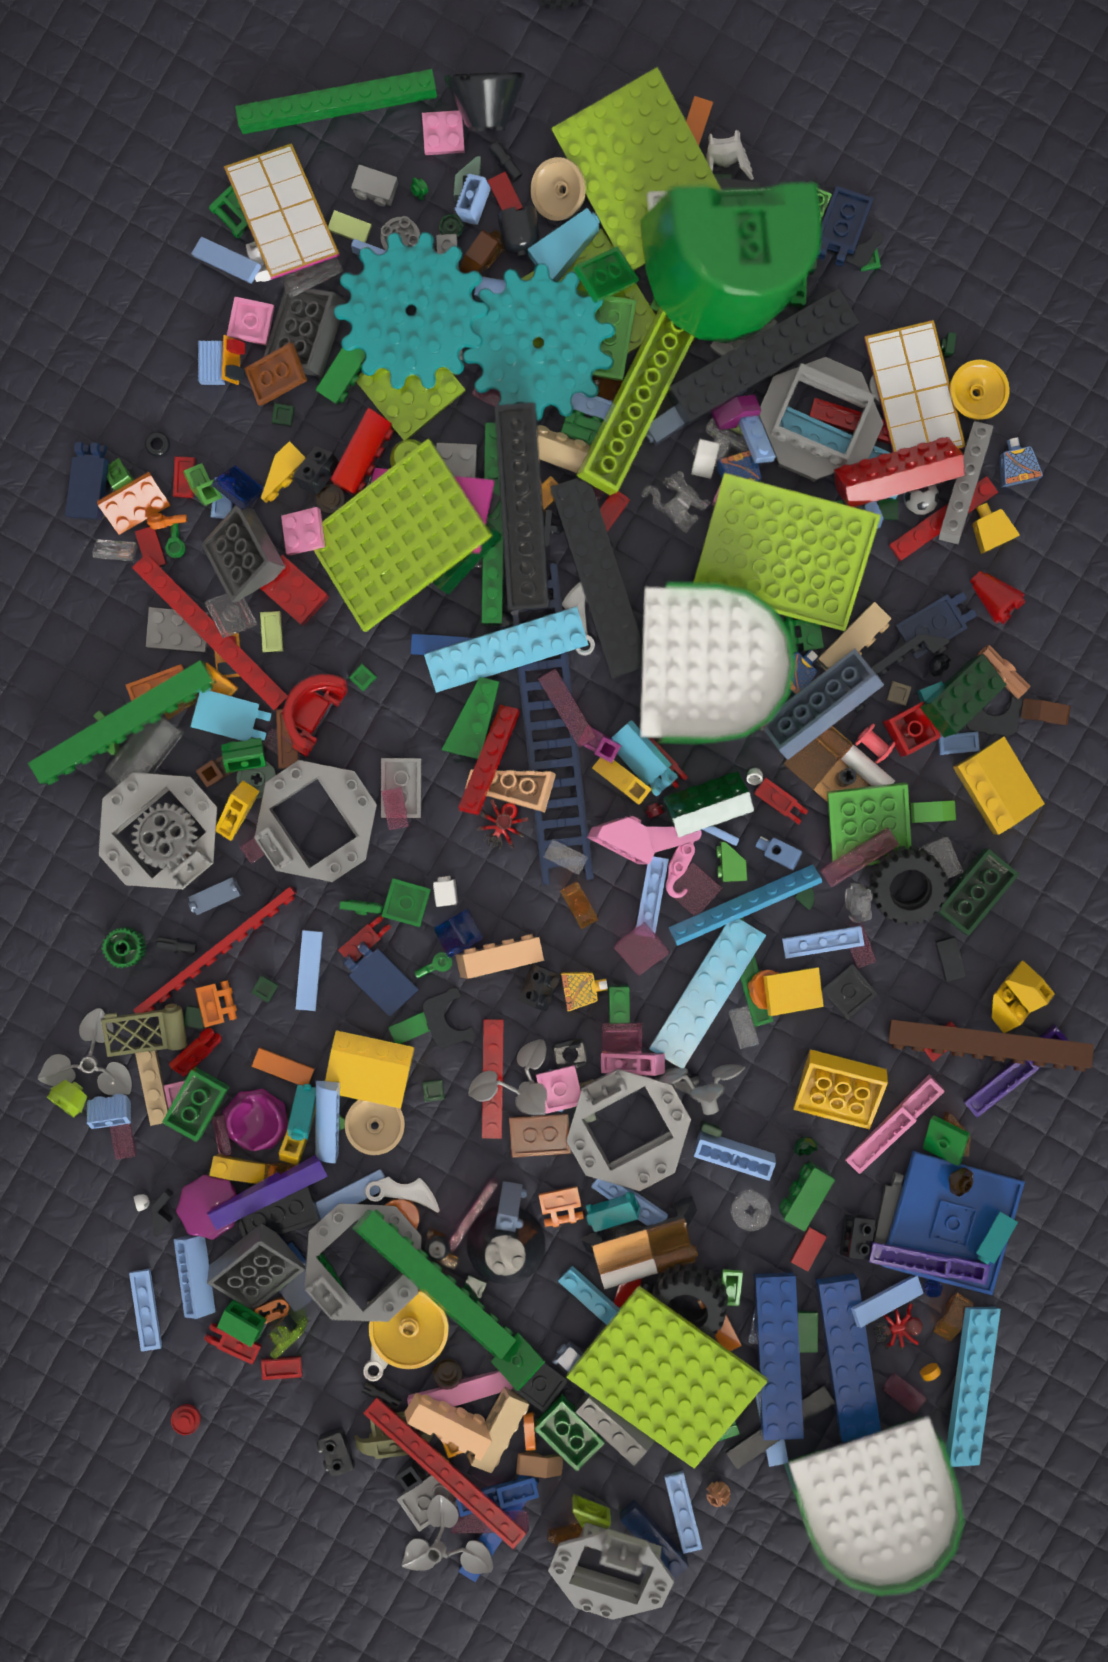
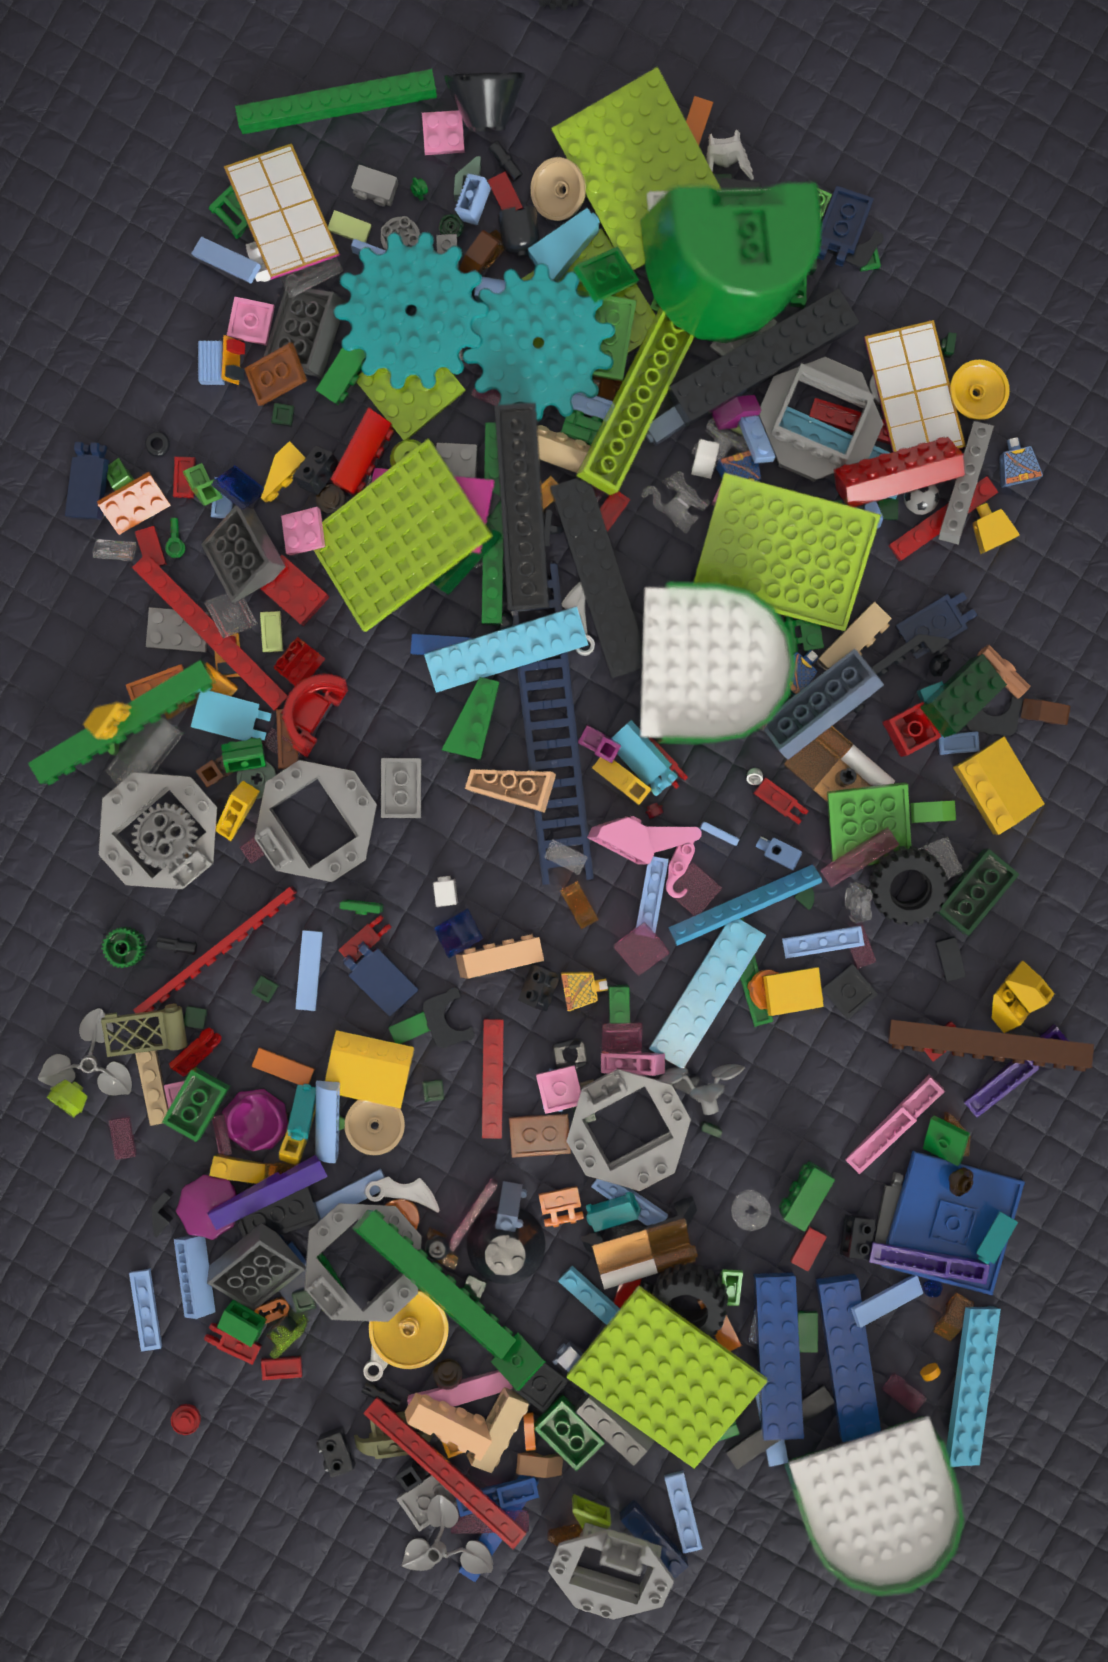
(105, 719): none -> yellow slope
(108, 1111): light blue brick -> none
(141, 1201): white hinge -> none
(160, 521): orange plate -> none
(210, 1005): orange plate -> none
(215, 896): sand blue brick -> none
(298, 662): none -> red brick
(303, 1301): none -> dark green tile
(362, 677): green tile -> none
(395, 808): clear pink plate -> none
(406, 902): green plate -> none
(440, 962): green plate -> none
(489, 760): red plate -> none
(502, 822): animal -> none
(531, 1095): light grey plant -> none
(567, 708): clear pink tile -> none
(708, 804): dark green brick -> none
(718, 1494): nougat gear -> none
(732, 864): bright green slope -> none
(735, 1155): light blue brick -> none
(744, 1027): clear plate -> none
(805, 1146): dark green plate -> none
(840, 1089): yellow slope -> none
(875, 743): coral hose -> none
(898, 693): dark tan tile -> none
(900, 1325): animal -> none
(997, 596): red cone -> none

